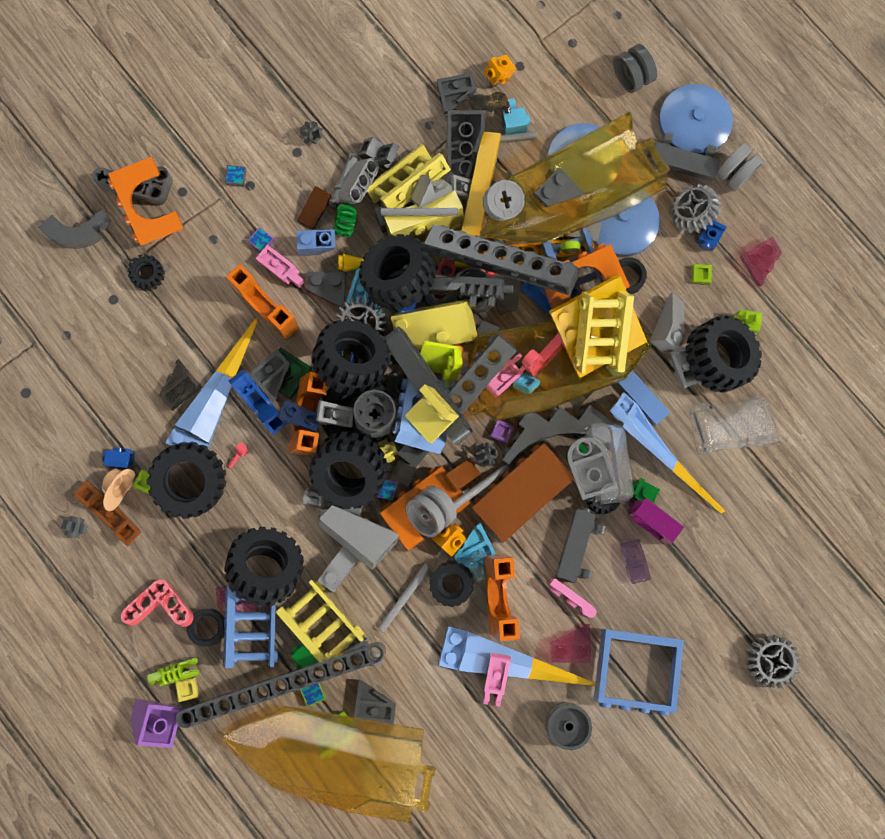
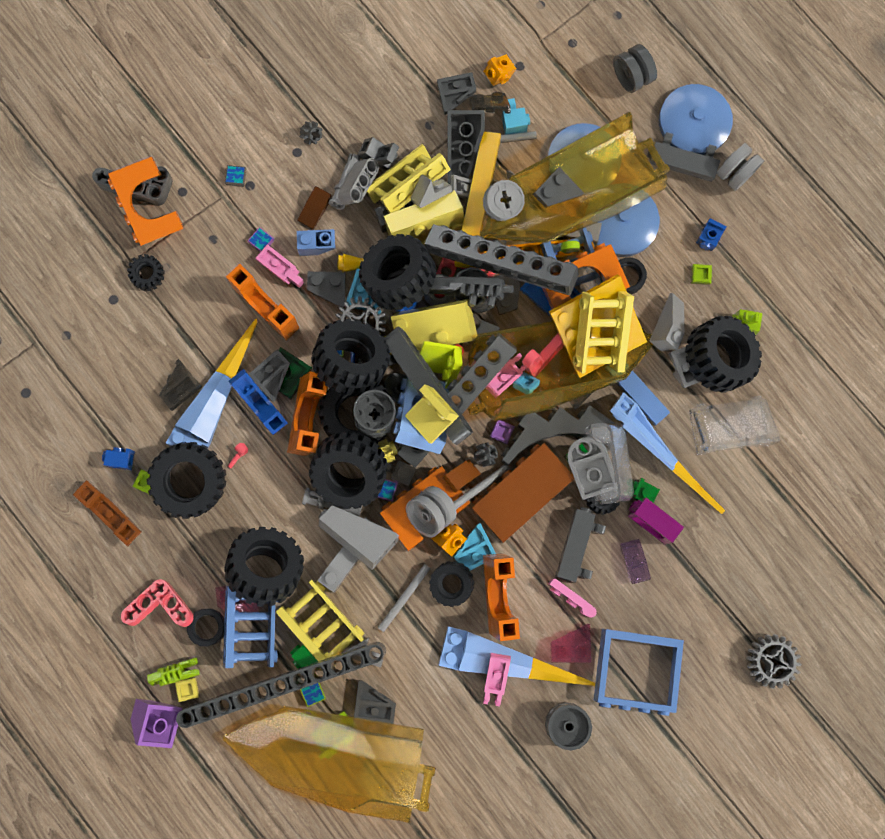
(74, 527): dark grey gear -> none
(76, 237): dark grey arch -> none
(115, 486): light nougat piece -> none
(299, 416): dark blue bracket -> none
(334, 414): light grey slope -> none
(344, 220): green gear -> none
(418, 211): light grey bar -> none
(476, 568): clear light blue bracket -> none
(698, 205): light grey gear -> none
(761, 260): clear pink wing -> none

